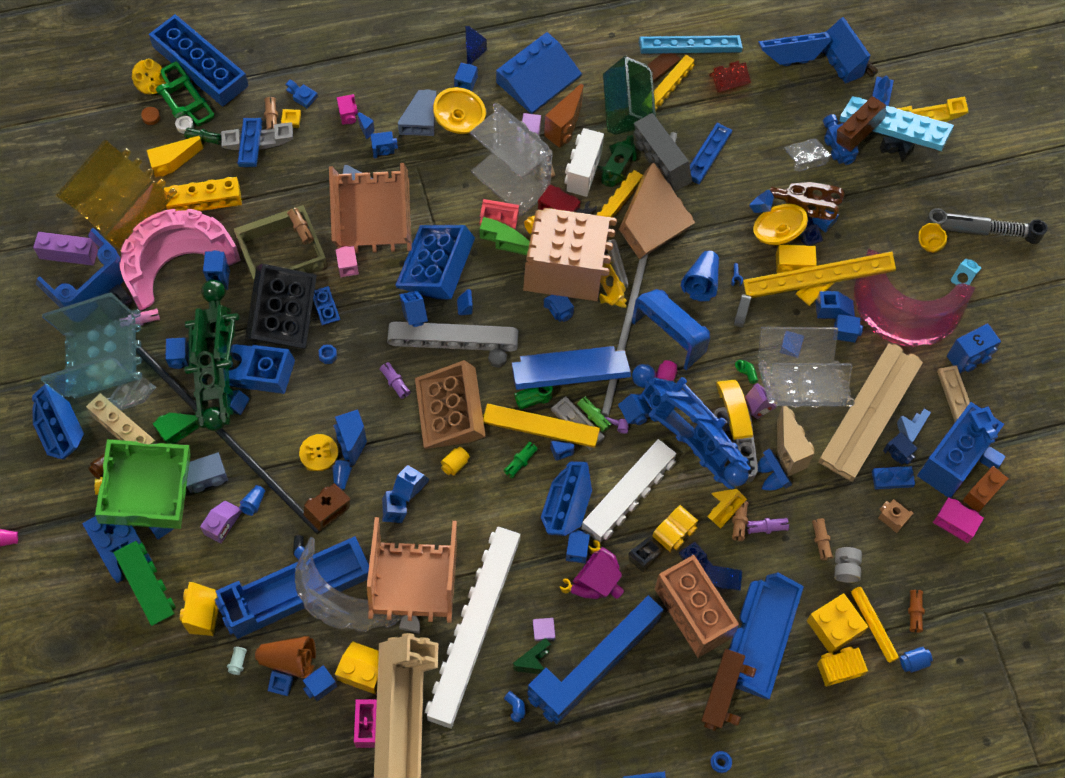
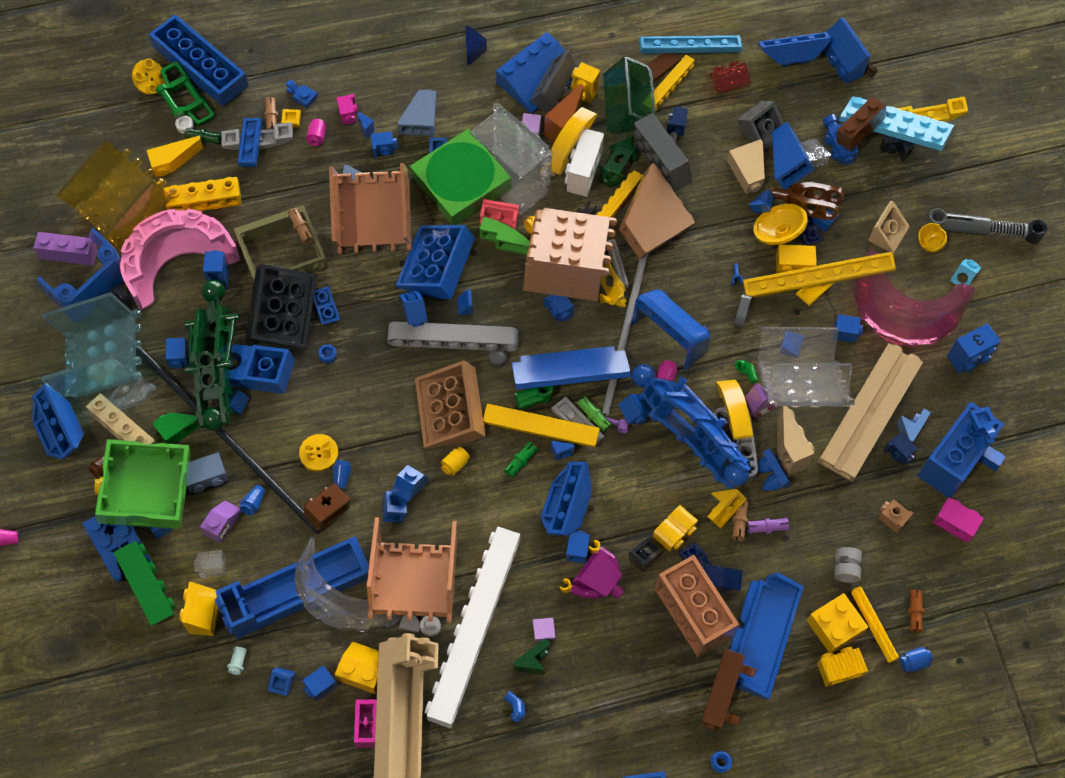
(146, 317): bright pink pin -> none
(150, 115): dark orange tile -> none
(210, 563): none -> clear brick
(288, 656): dark orange cone -> none
(298, 546): black arm -> none
(316, 132): none -> dark pink brick
(347, 261): bright pink brick -> none
(350, 435): blue slope -> none
(395, 380): medium lavender pin -> none
(430, 628): none -> white tile
(436, 142): none -> blue slope
(458, 103): yellow dish -> none
(460, 177): none -> tile
(466, 76): blue brick -> none
(554, 82): none -> dark grey slope
(557, 199): dark red brick -> none
(560, 697): blue brick -> none
(568, 138): none -> yellow slope
(589, 78): none -> yellow brick
(628, 491): white brick -> none
(677, 121): none -> dark blue brick
(702, 277): blue cone -> none
(709, 152): blue tile -> none
(748, 165): none -> tan slope
(761, 122): none -> dark grey slope
(789, 156): none -> blue slope
(822, 539): medium nougat pin -> none
(832, 303): blue slope -> none
(883, 89): blue tile -> none
(889, 228): none -> tan slope
(893, 477): blue tile -> none
(954, 390): tan tile -> none
(985, 489): dark orange brick -> none

